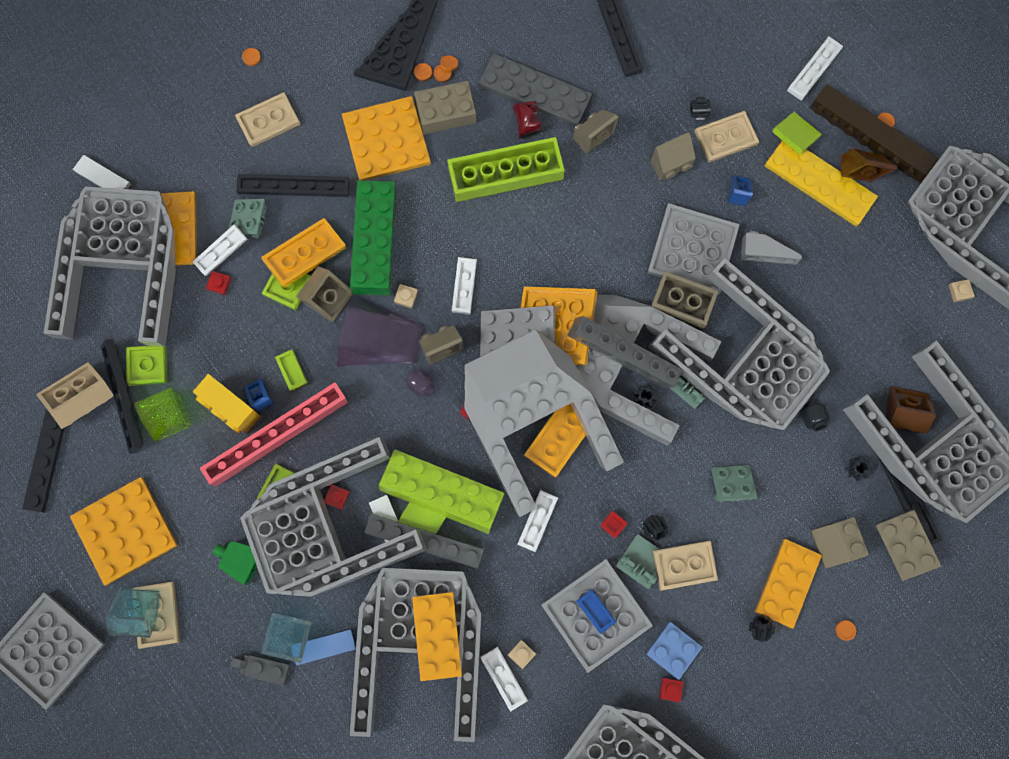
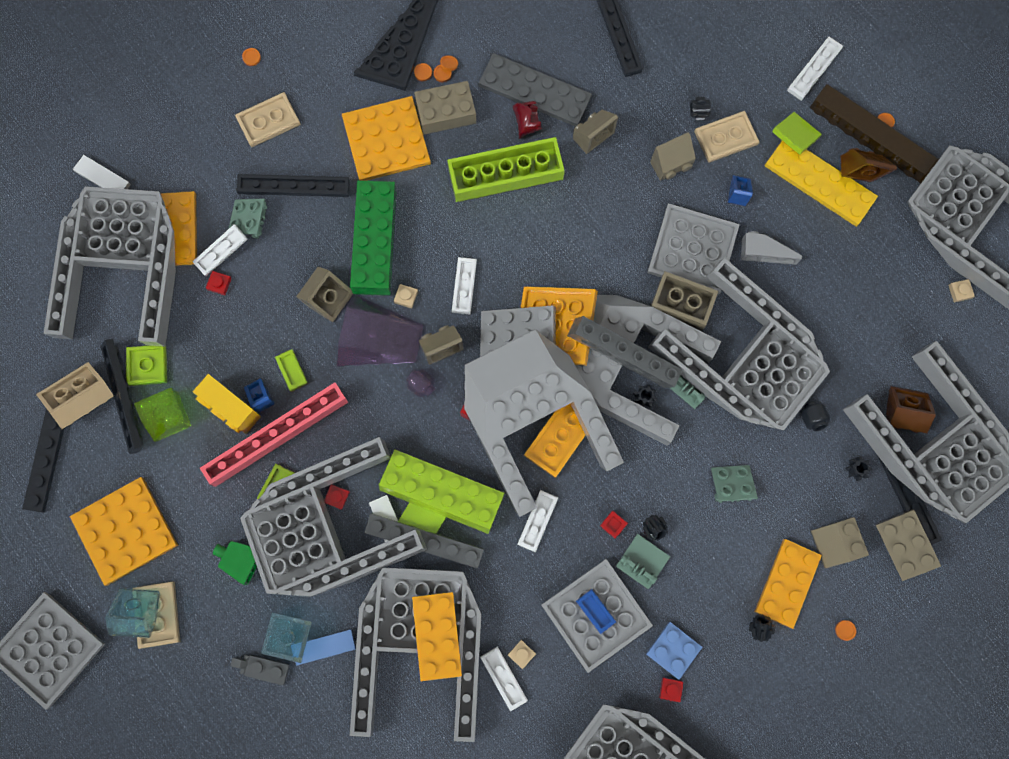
(285, 295): lime tile -> none
(303, 252): light orange plate -> none
(685, 565): tan tile -> none

